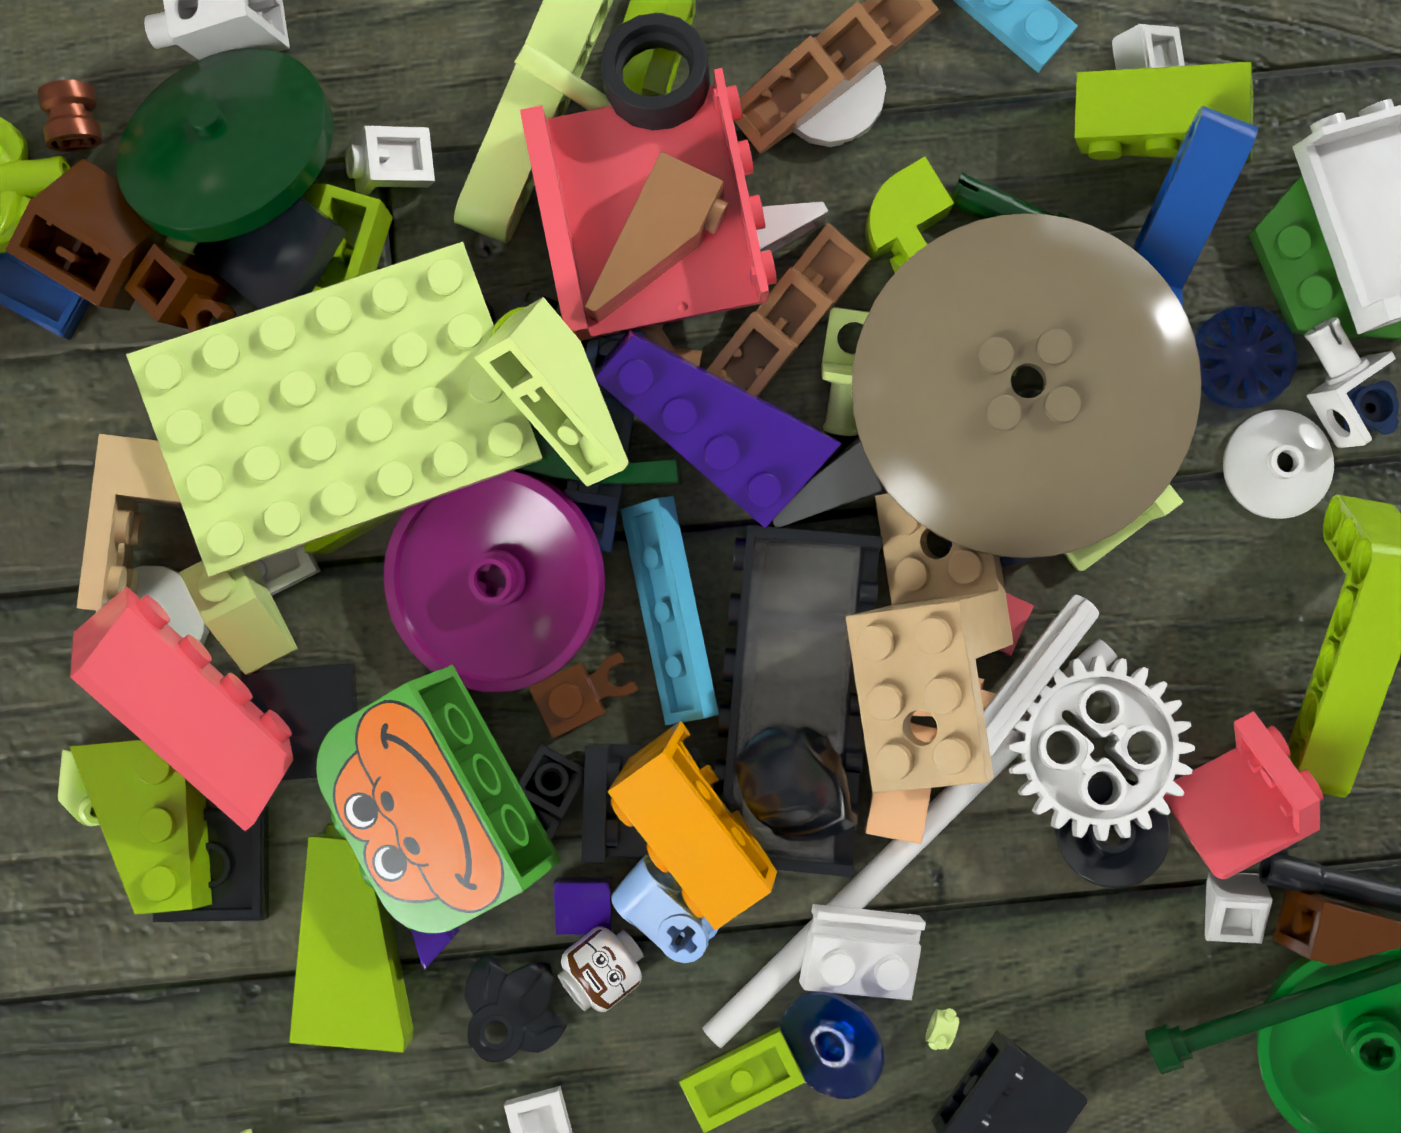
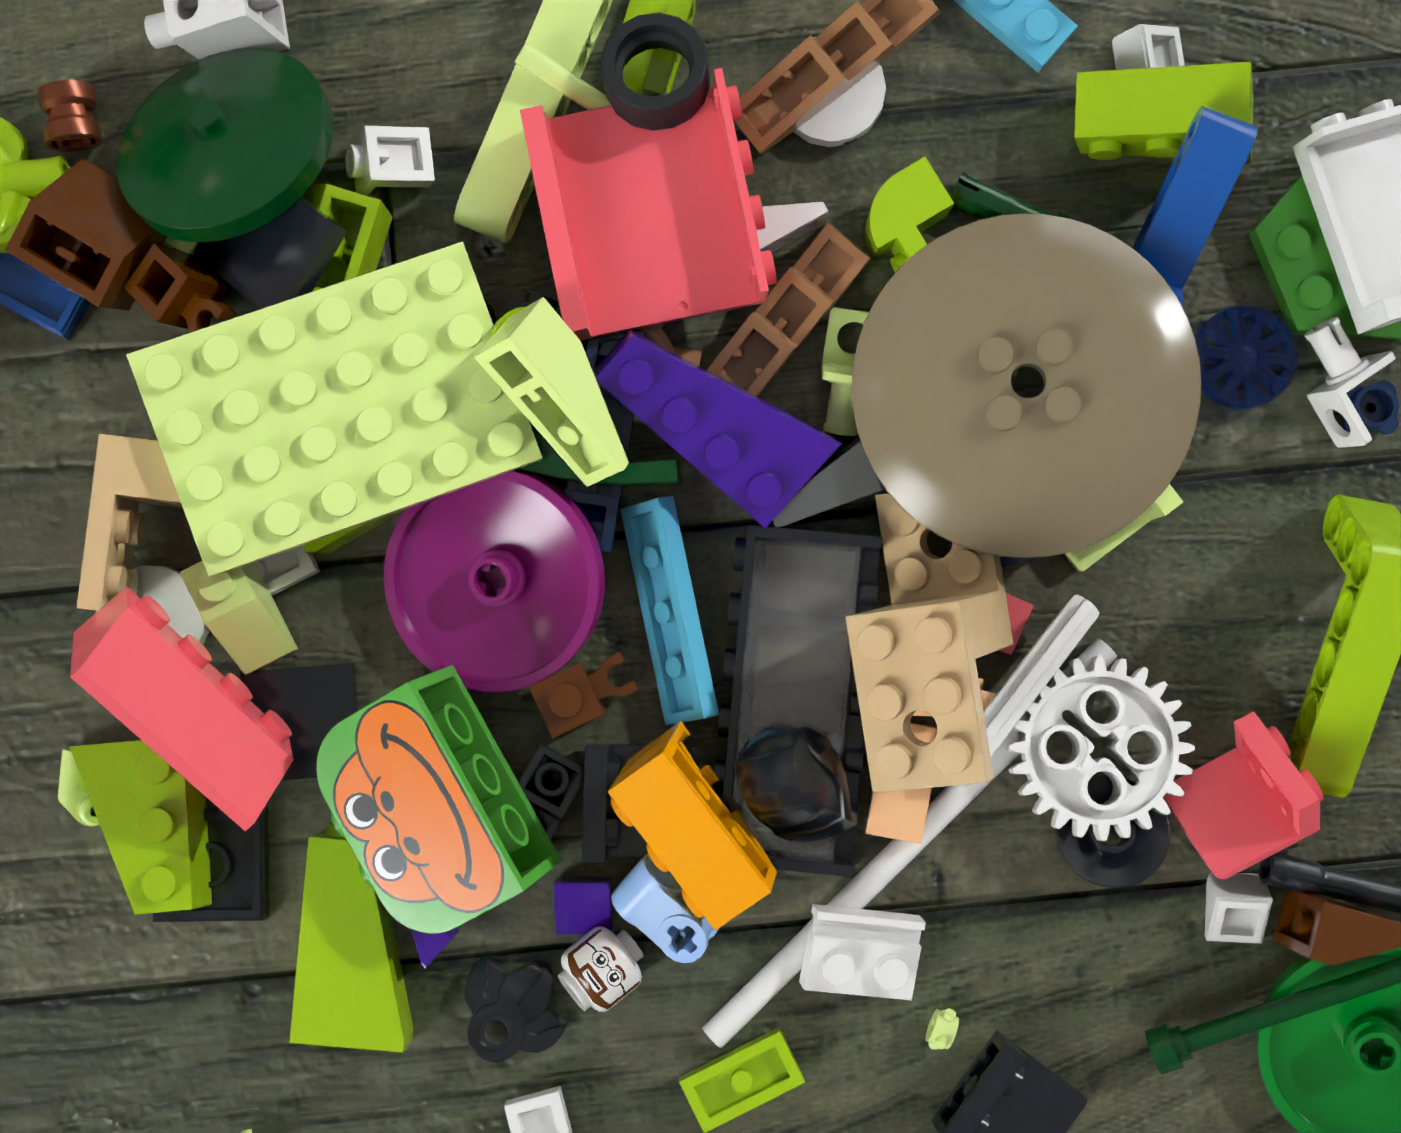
(660, 231): medium nougat slope -> none
(833, 1044): clear blue dish -> none
(1253, 469): white dish -> none

